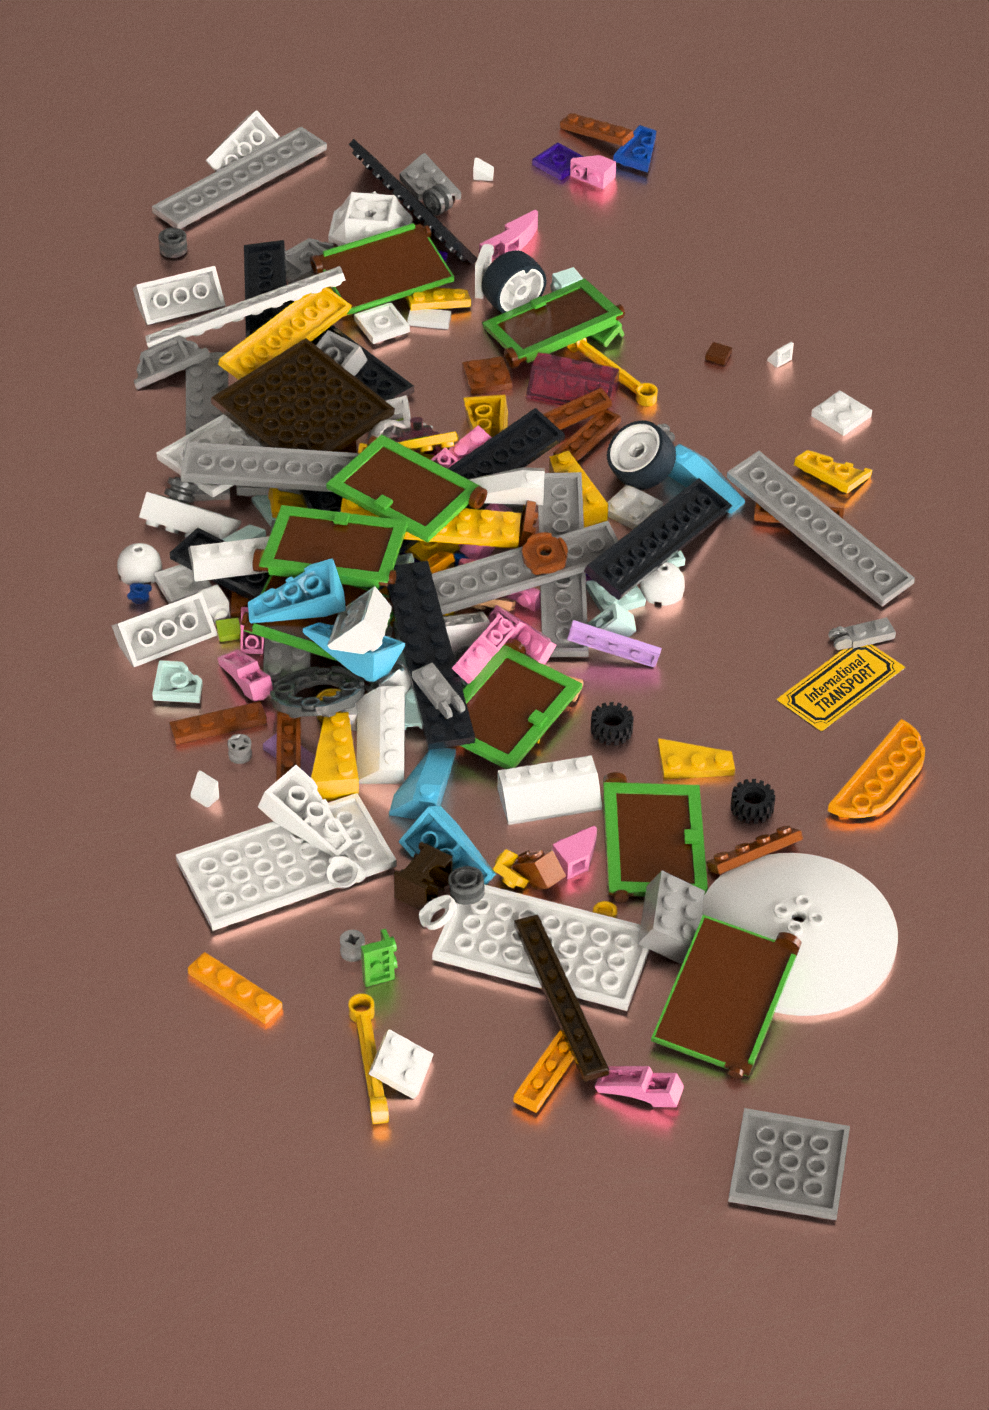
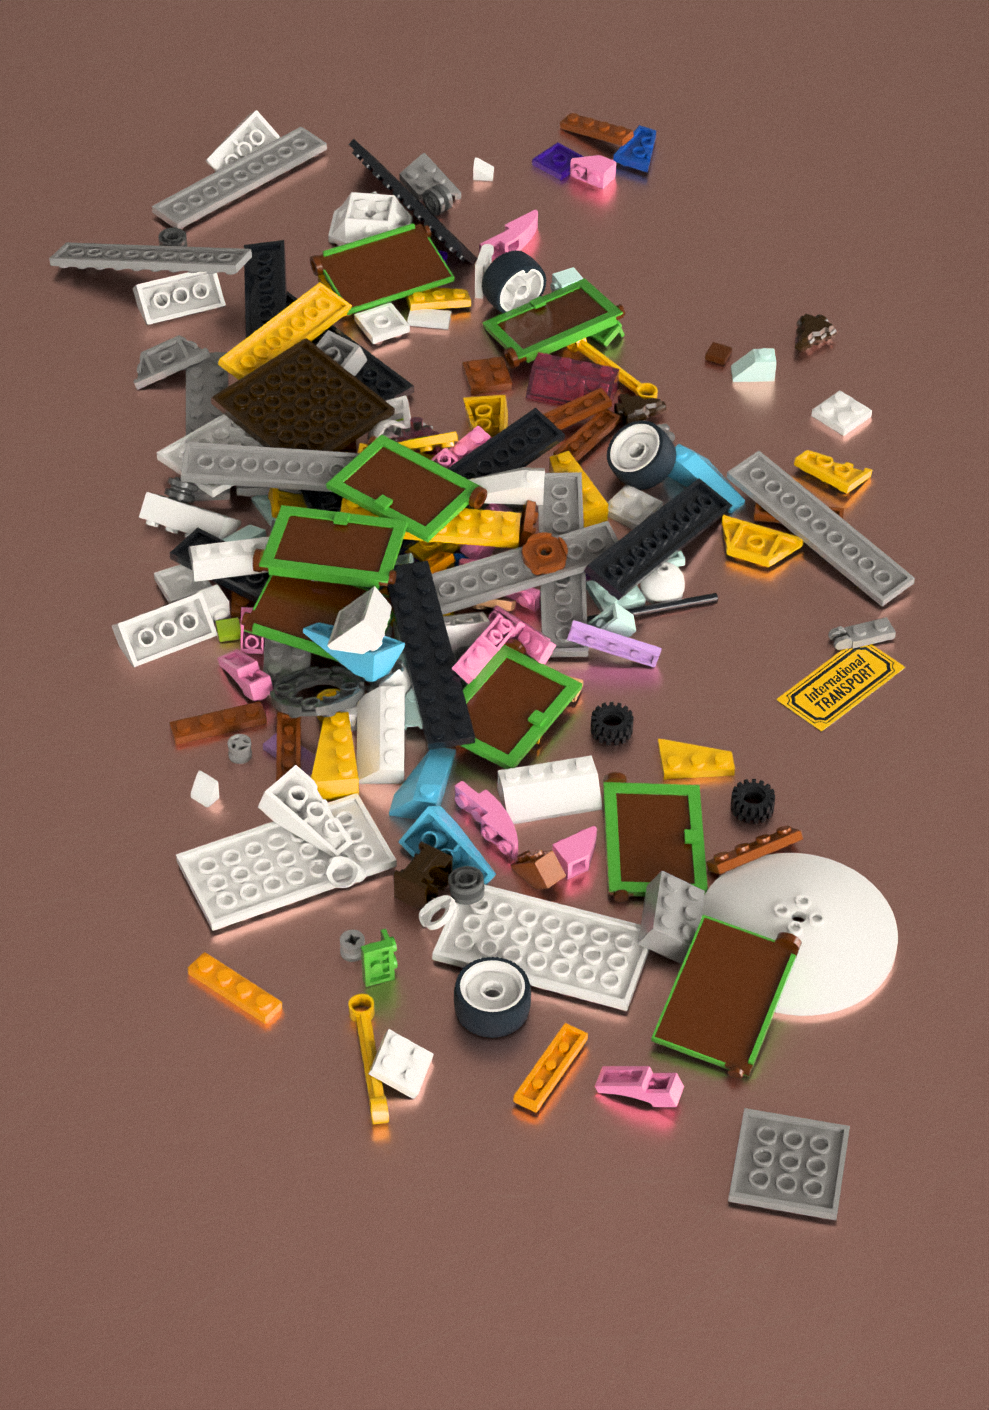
(138, 564): white cylinder -> none
(139, 593): blue plate -> none
(151, 258): none -> light grey plate
(176, 683): light aqua plate -> none
(250, 306): white plate -> none
(298, 259): light grey wing -> none
(308, 595): medium azure wedge -> none
(437, 689): light grey hinge -> none
(492, 997): none -> wheel
(494, 819): none -> bright pink slope
(503, 867): yellow bracket -> none
(561, 998): dark brown tile -> none
(605, 908): yellow tile -> none
(636, 408): none -> dark brown rock
(670, 605): none -> black bar
(755, 366): none -> light aqua slope
(757, 542): none -> yellow wing
(781, 355): white slope -> none
(813, 331): none -> dark brown rock
(882, 775): light orange plate -> none

